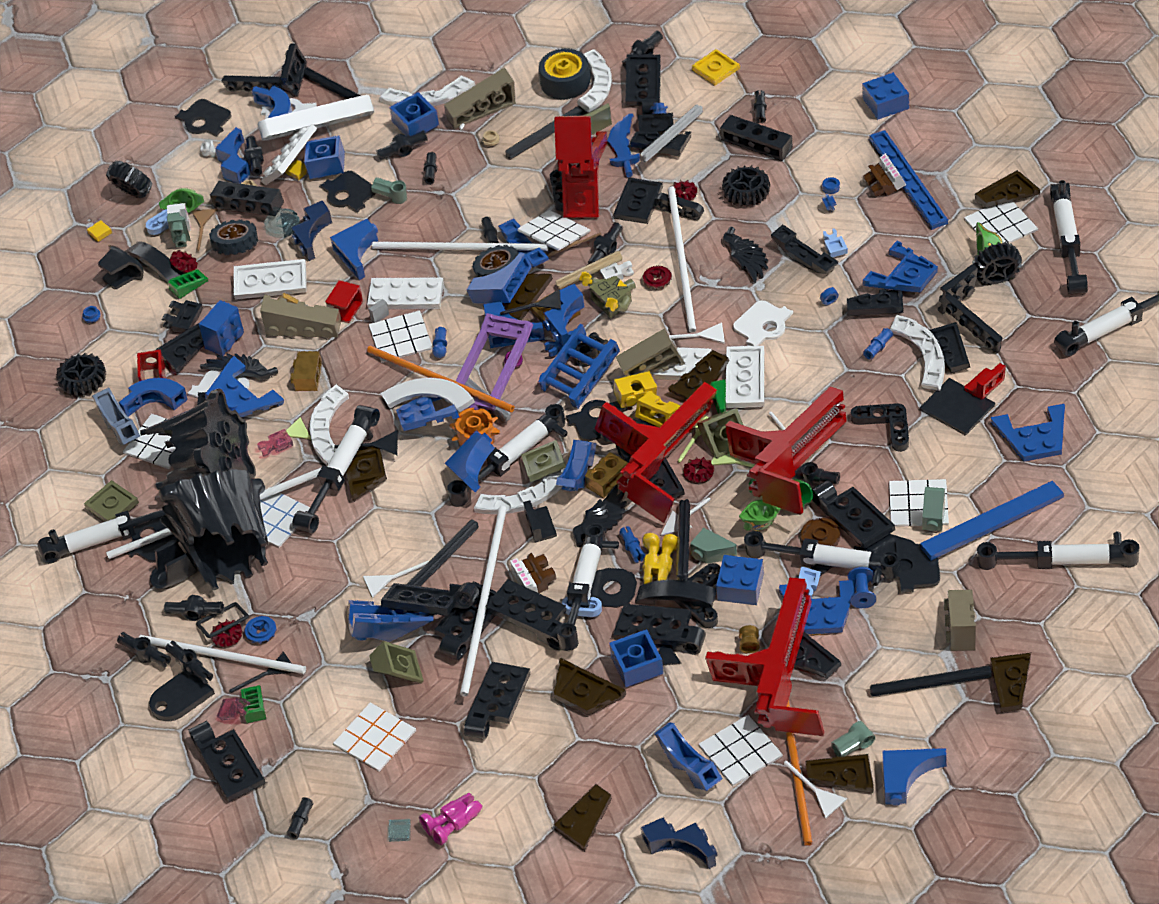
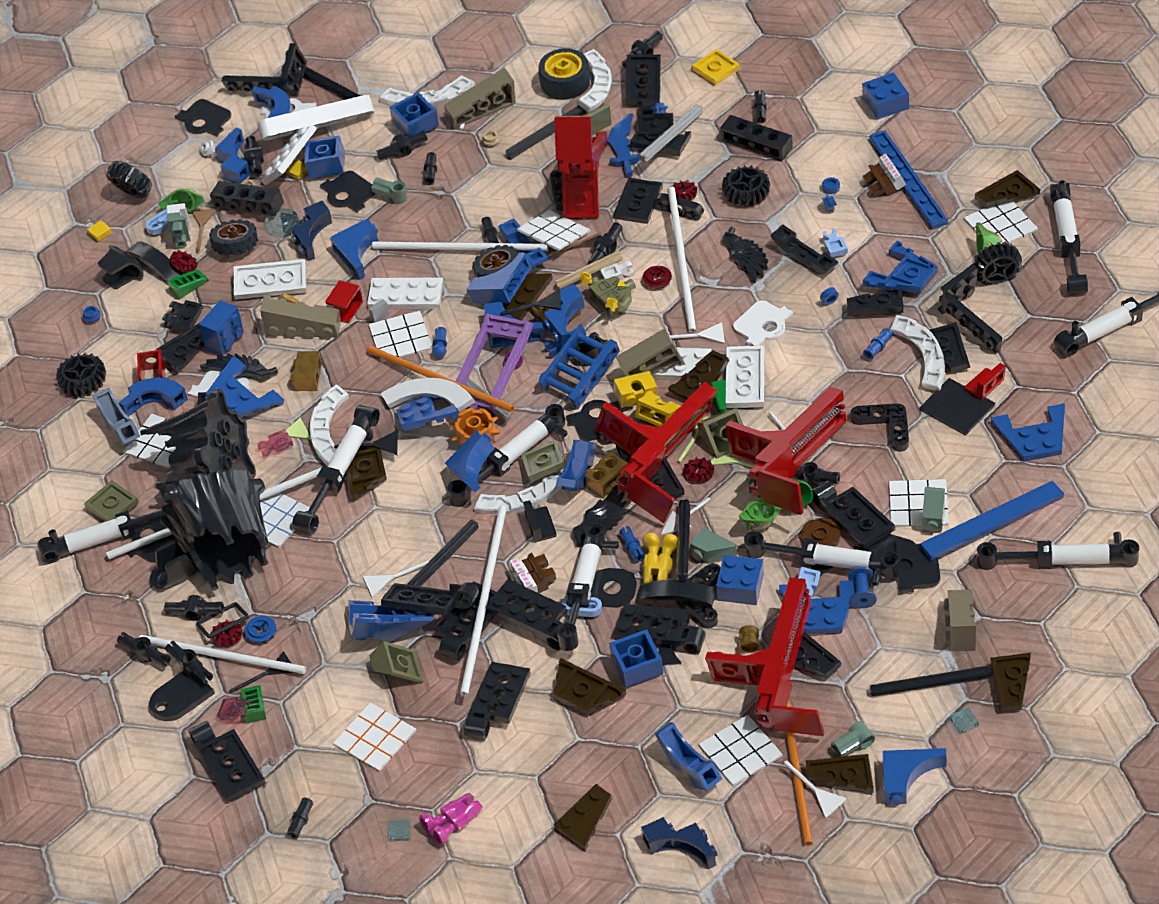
(964, 720): none -> clear light blue tile

